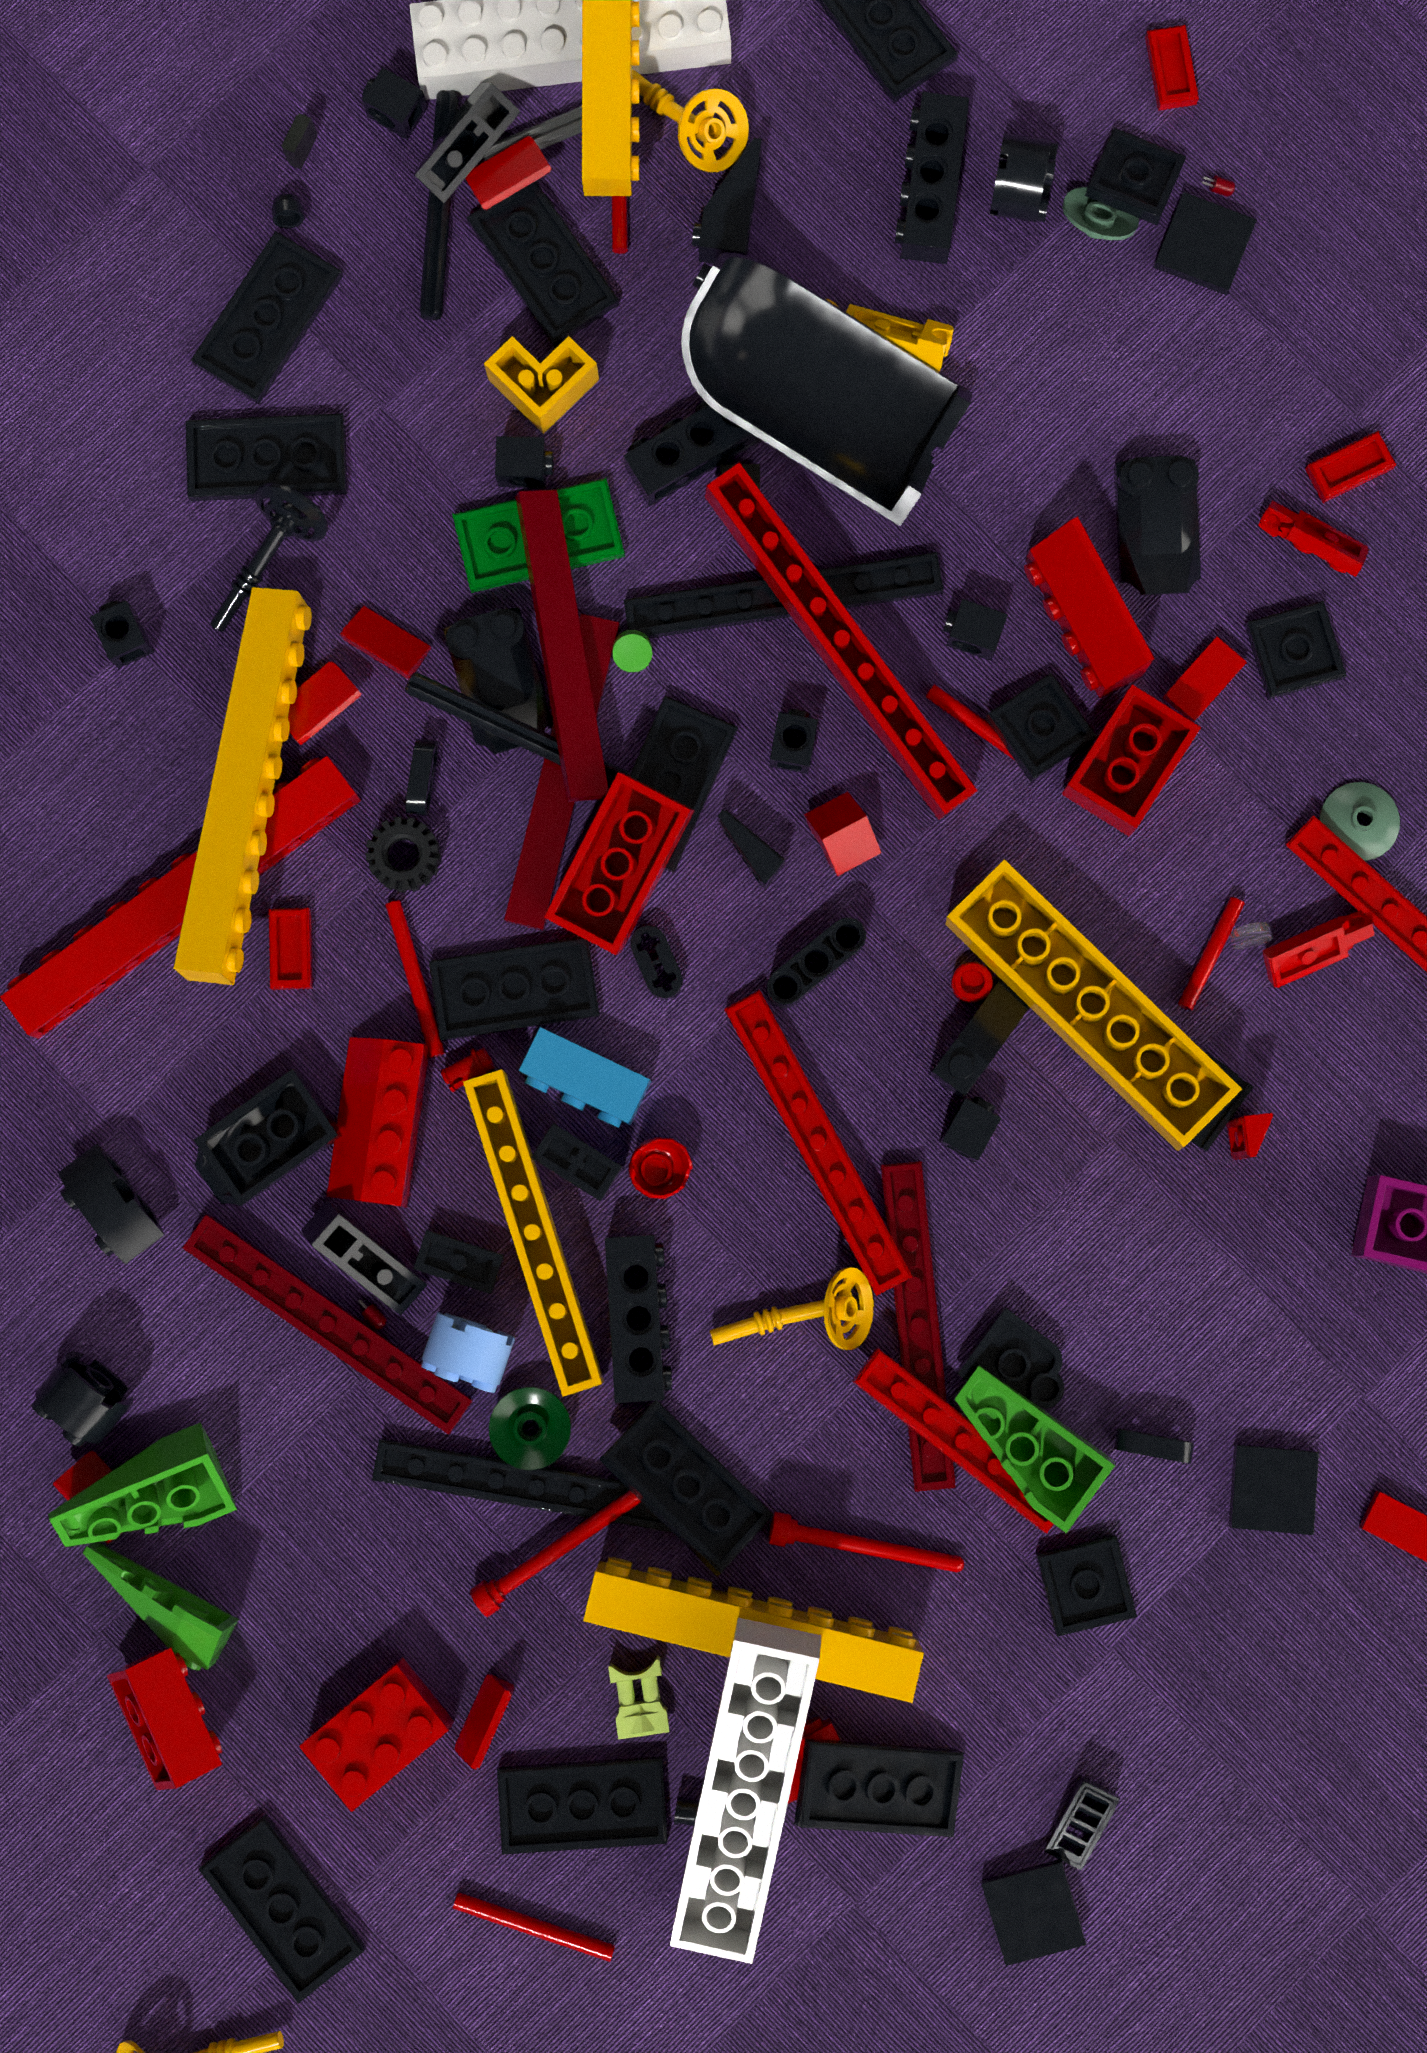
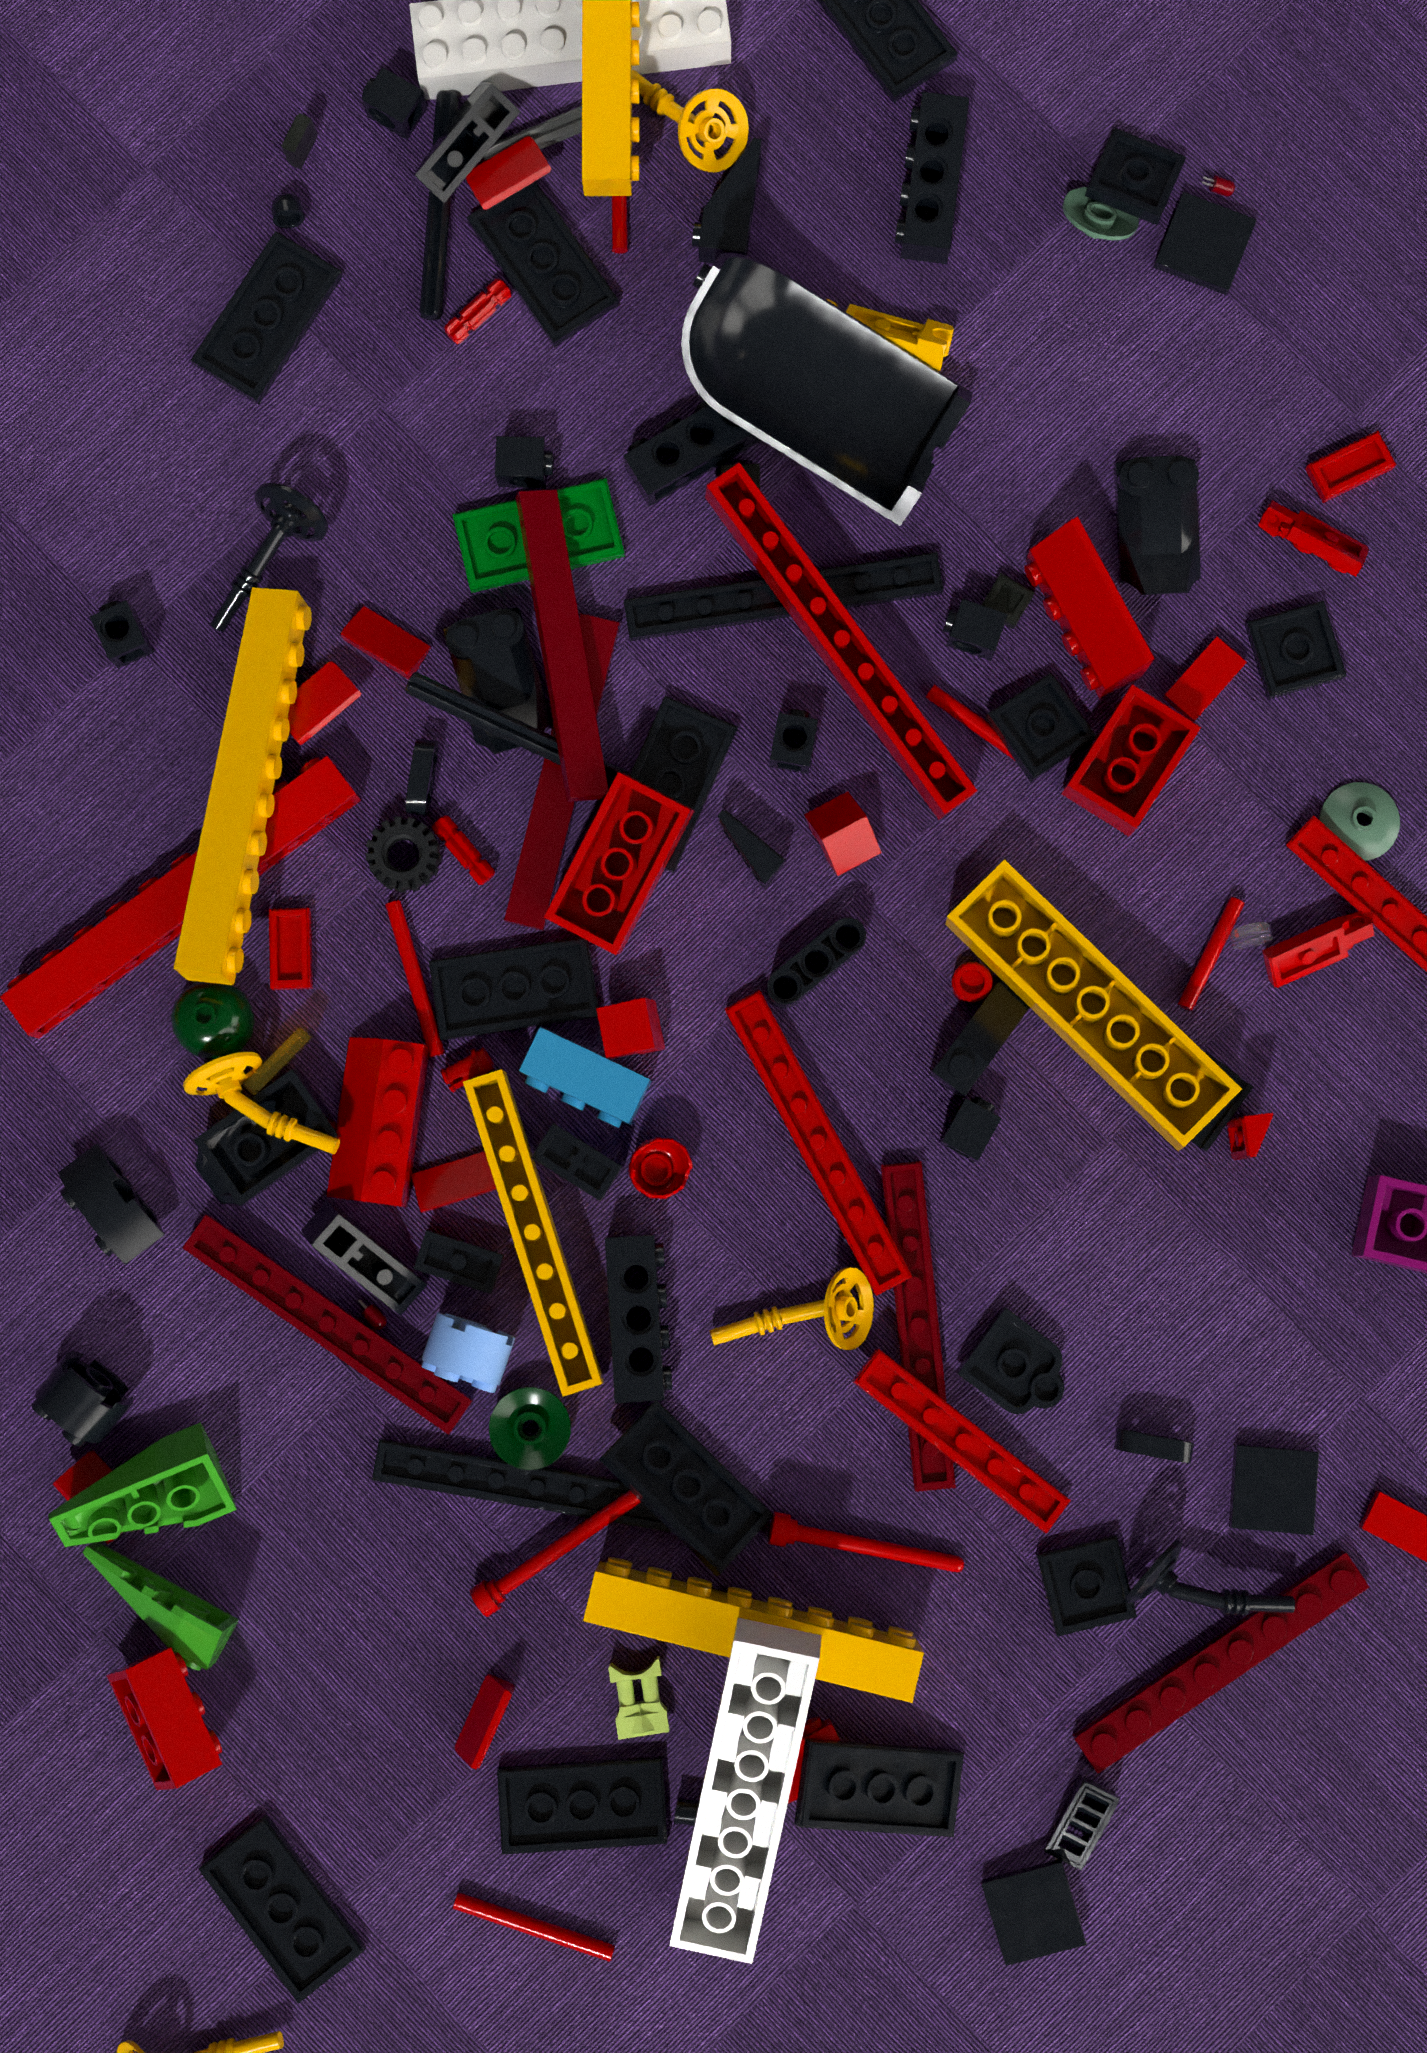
(212, 1019): none -> dark green cylinder
(225, 1077): none -> yellow dish
(240, 454): black tile -> none
(278, 1060): none -> clear yellow tile
(377, 1734): red brick -> none
(453, 1182): none -> red slope
(463, 850): none -> red axle
(477, 311): none -> red axle
(545, 388): yellow brick -> none
(630, 1028): none -> red piece
(632, 651): bright green tile -> none
(647, 966): black beam -> none
(1008, 598): none -> pearl dark grey tile
(1024, 178): black brick -> none
(1041, 1454): bright green wedge -> none
(1164, 1580): none -> black dish
(1171, 67): red tile -> none
(1218, 1663): none -> dark red plate

